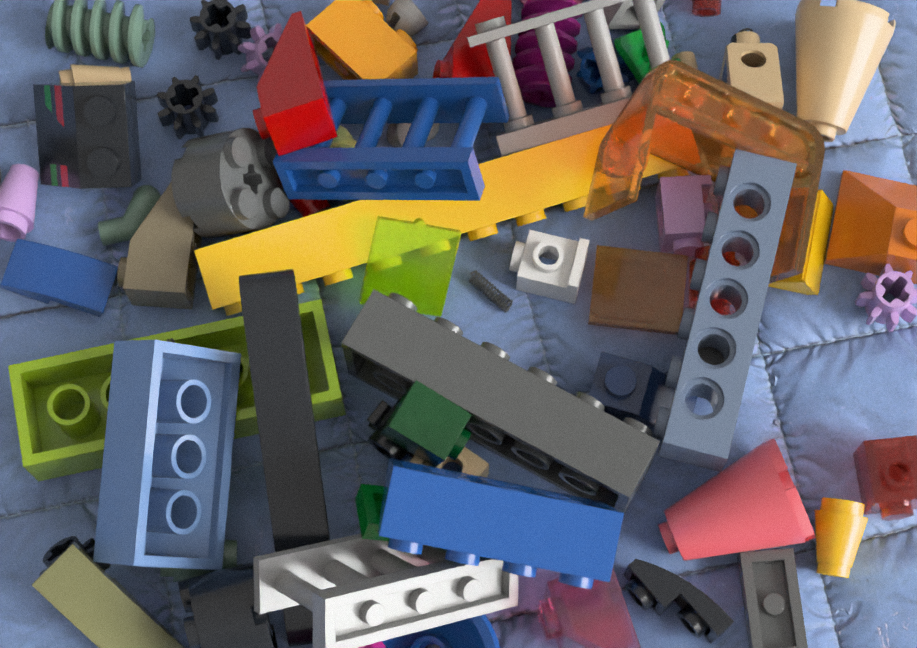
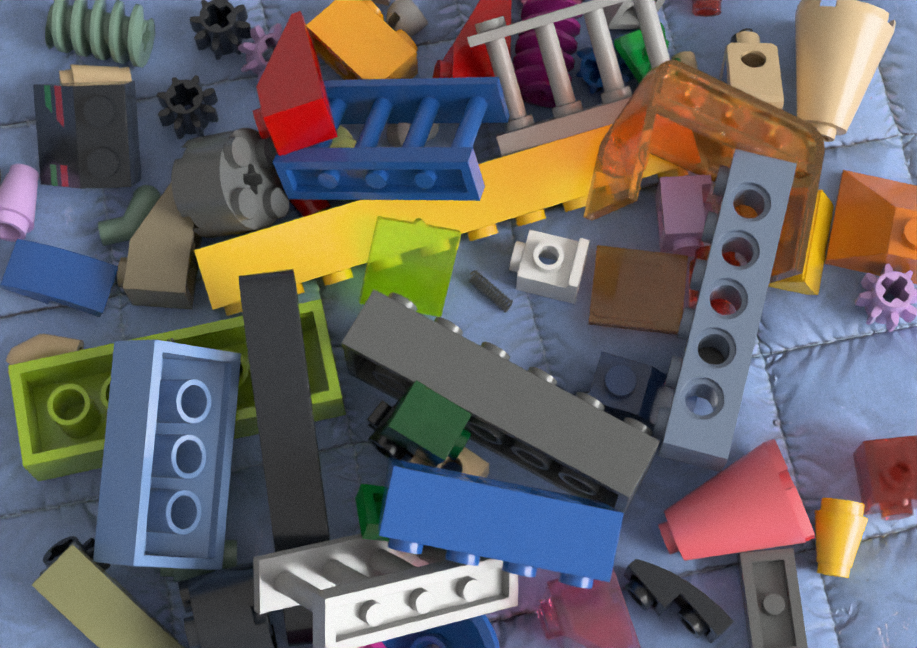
(41, 347): none -> tan arm

